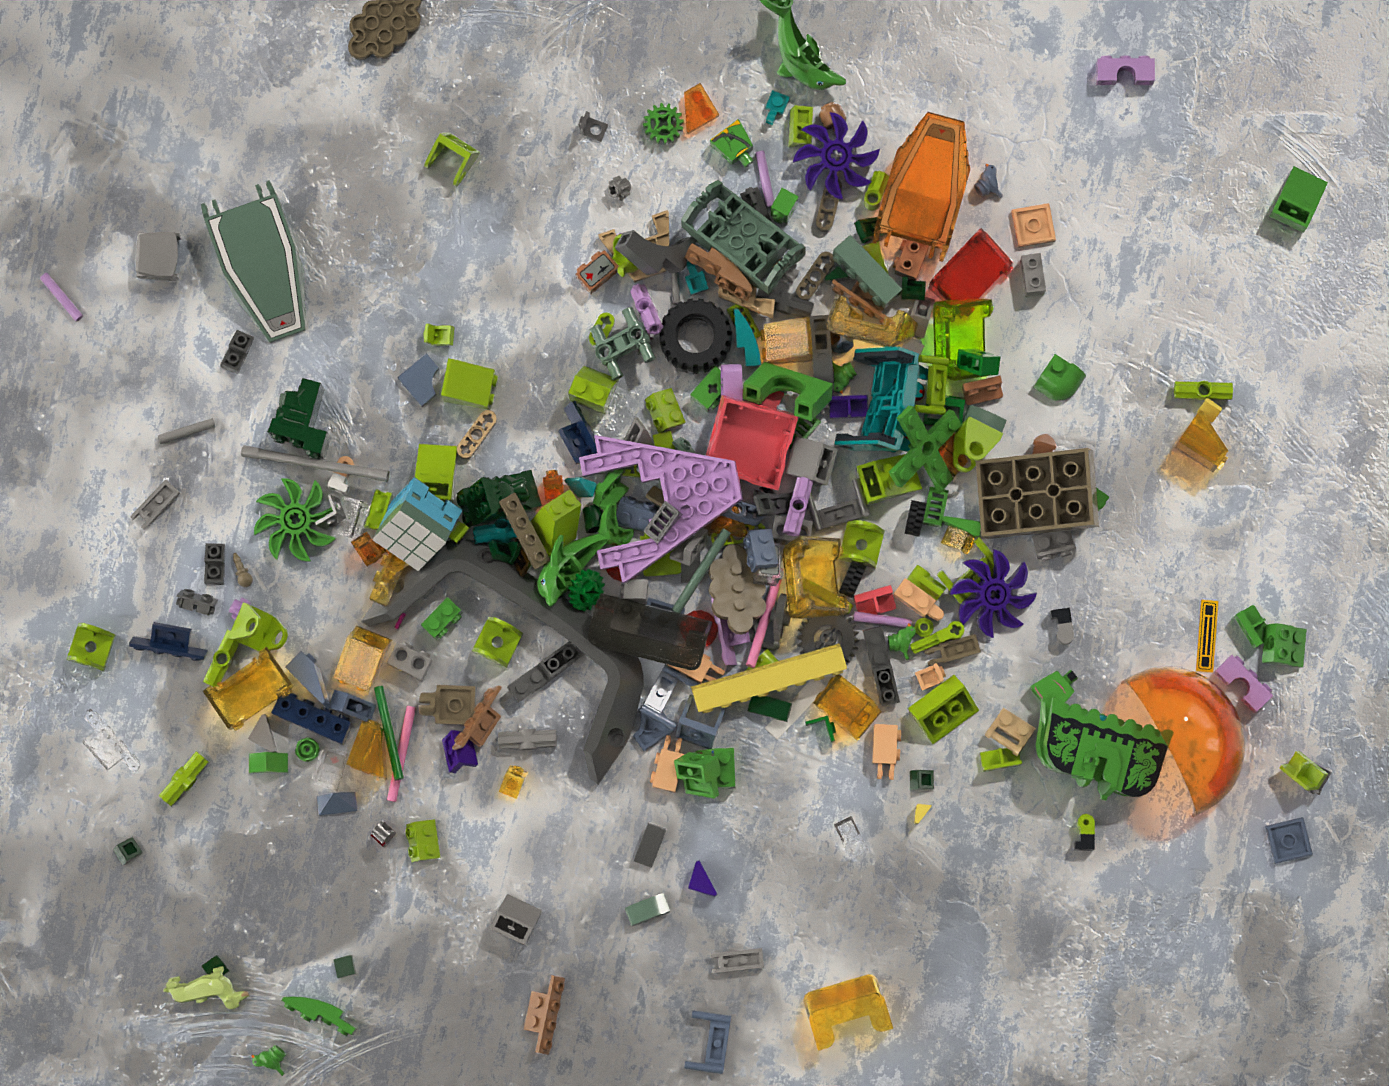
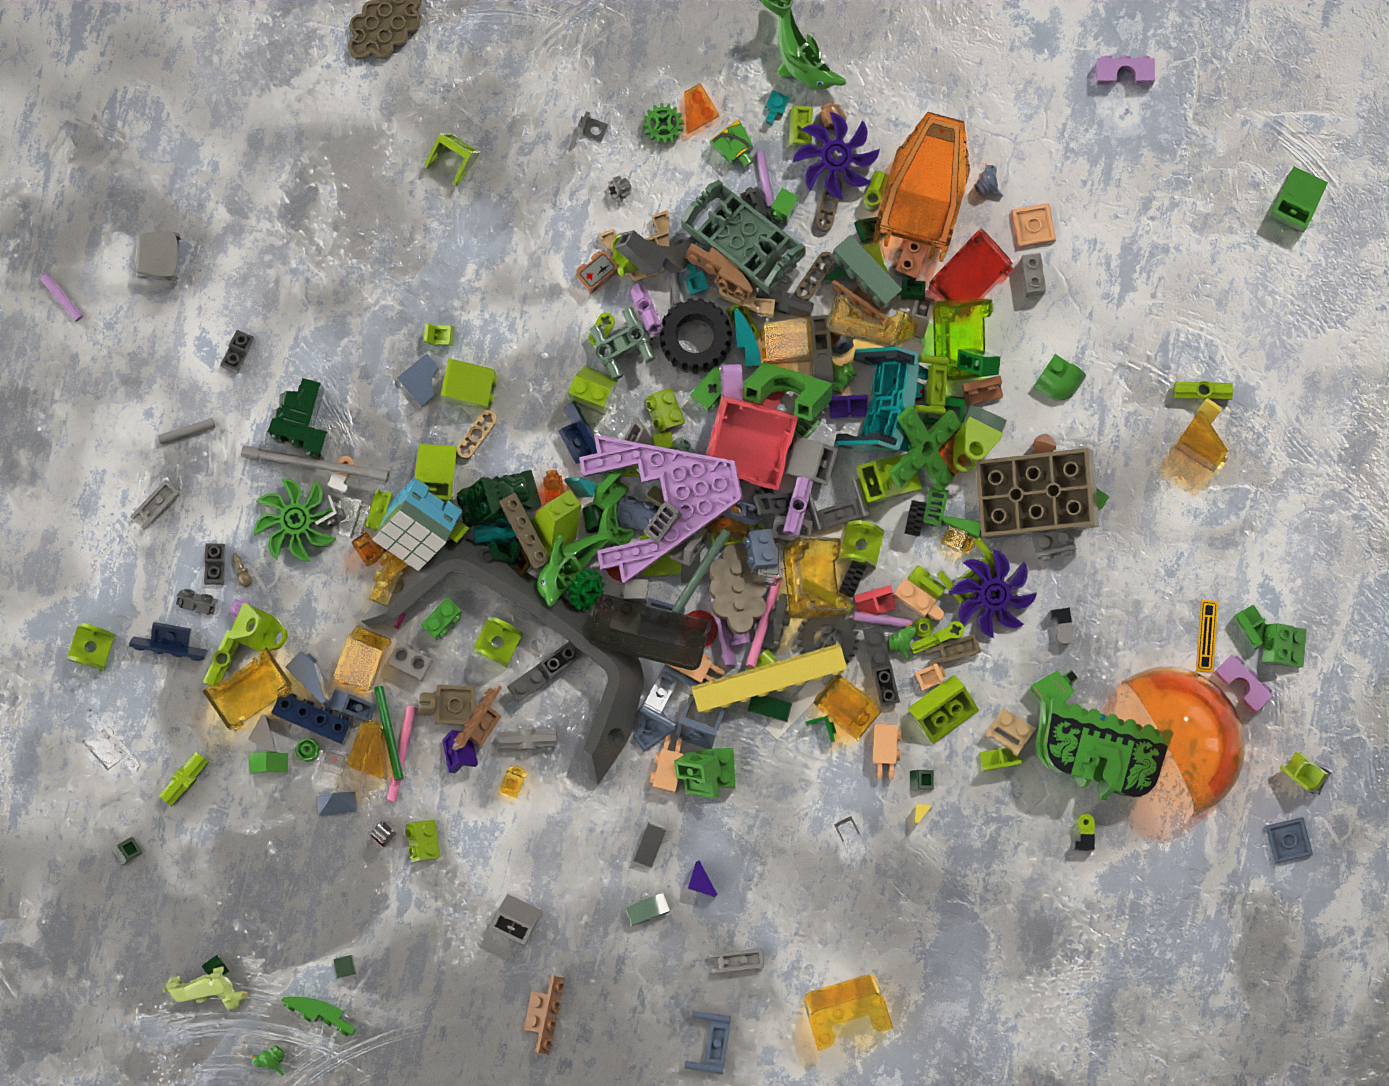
(261, 263): sand green windscreen -> none

